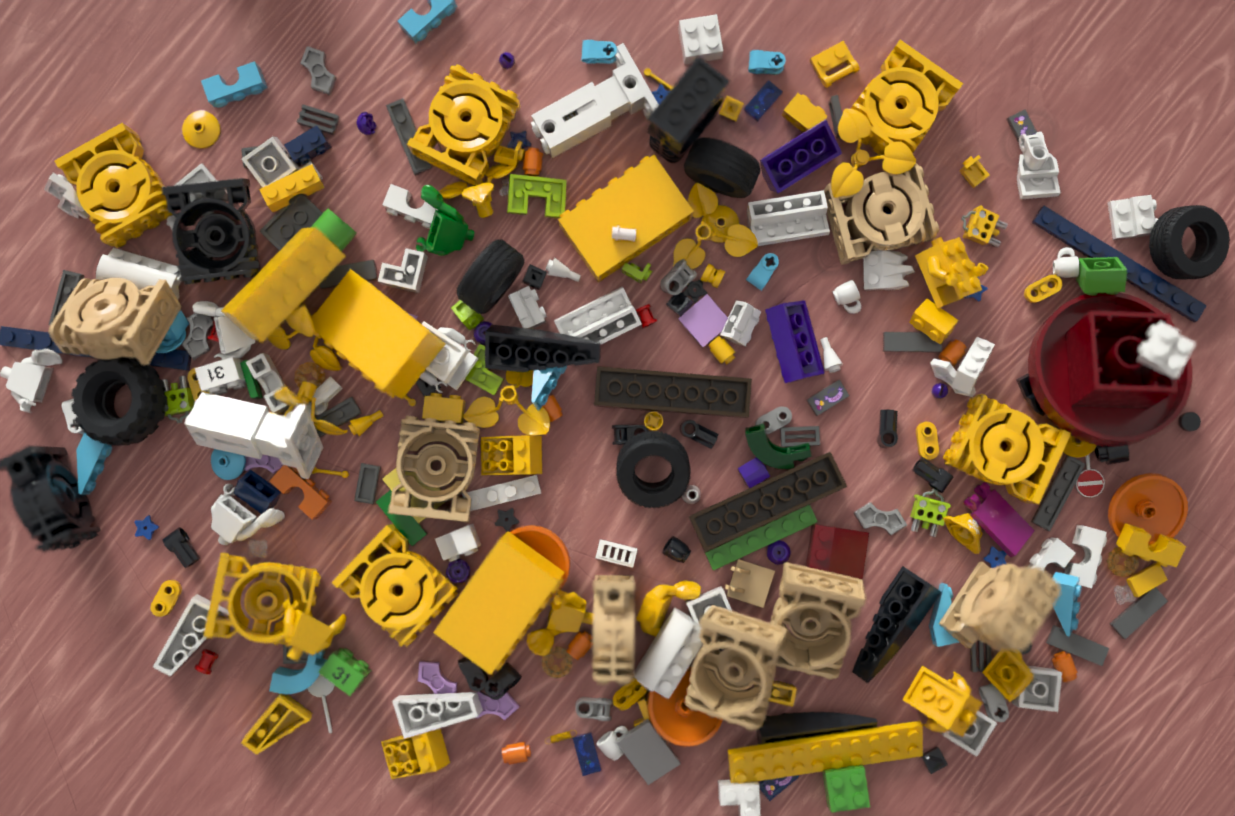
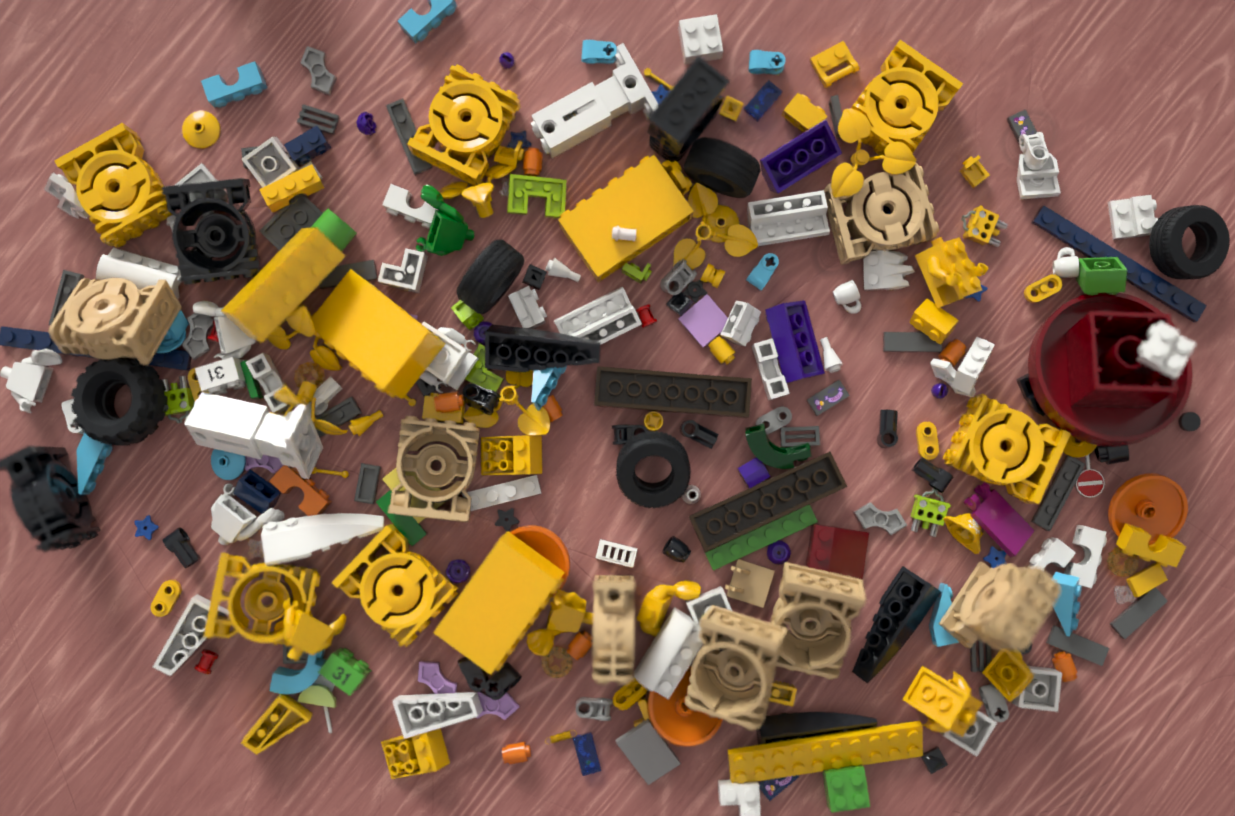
(302, 535): none -> white wedge
(318, 695): none -> yellowish green tile
(448, 402): none -> orange brick
(457, 542): white brick -> none
(483, 400): none -> black piece
(608, 745): white piece -> none
(674, 171): none -> yellow plate
(767, 363): none -> white arch

